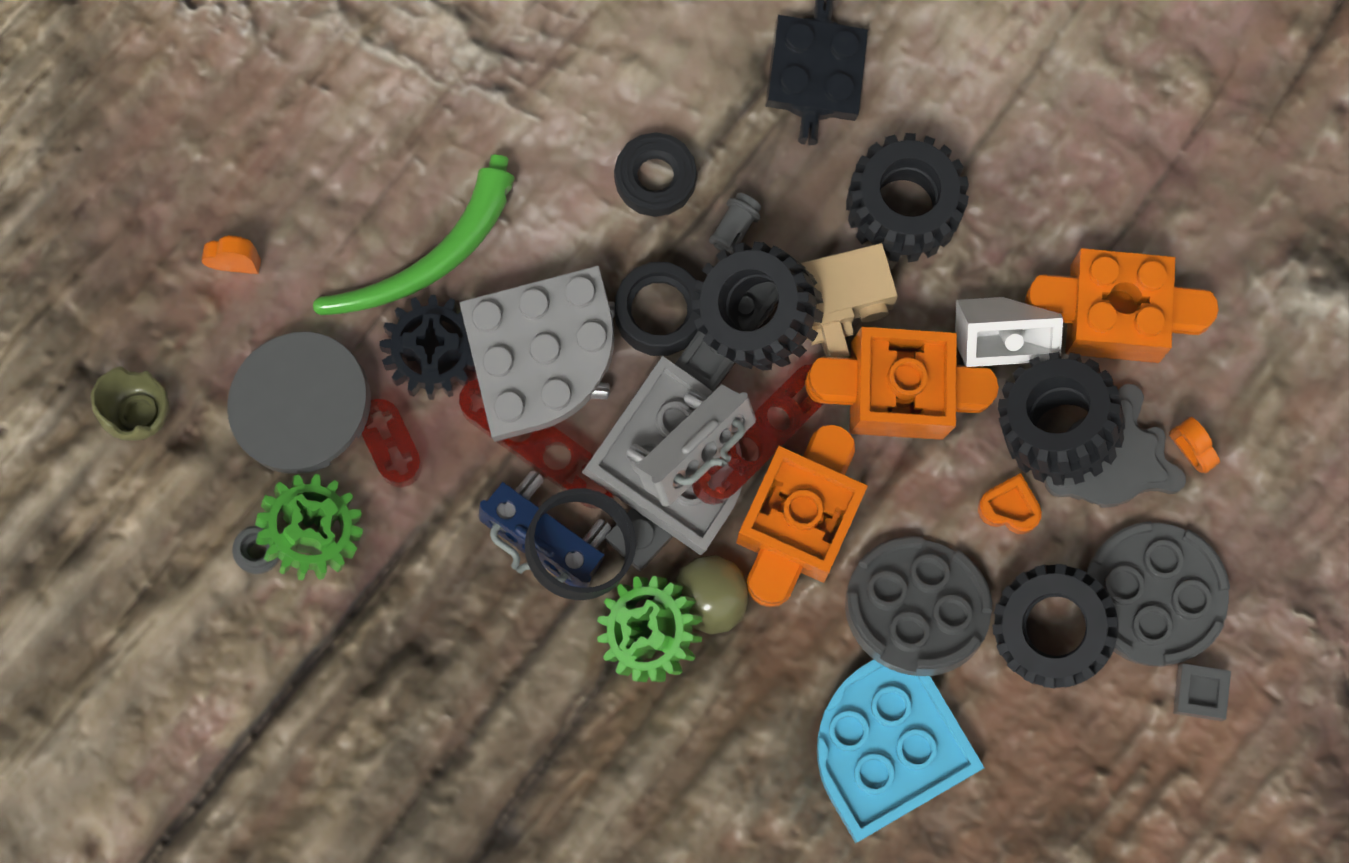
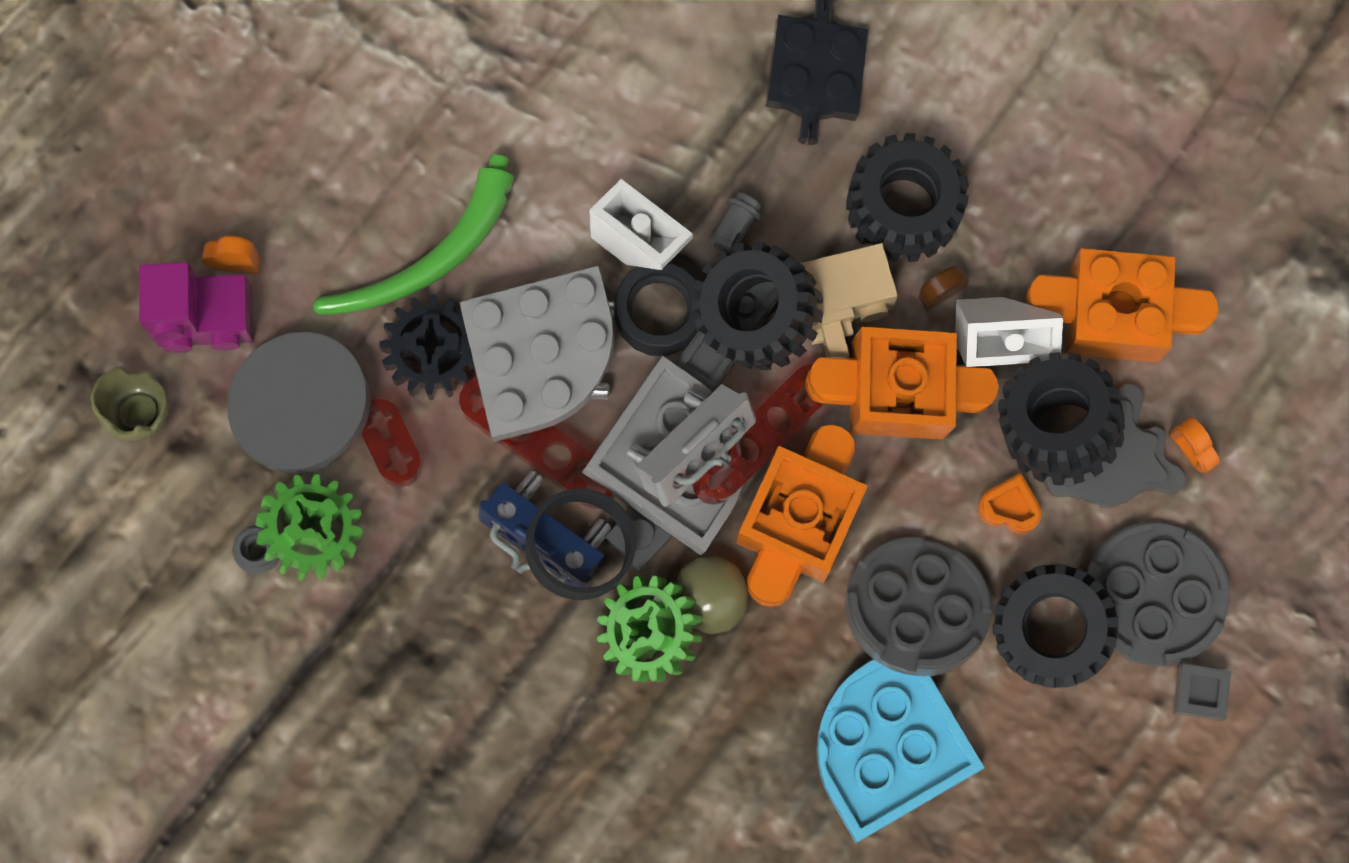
(194, 310): none -> magenta brick
(636, 228): none -> white slope
(655, 147): black tyre -> none
(943, 287): none -> reddish brown tile

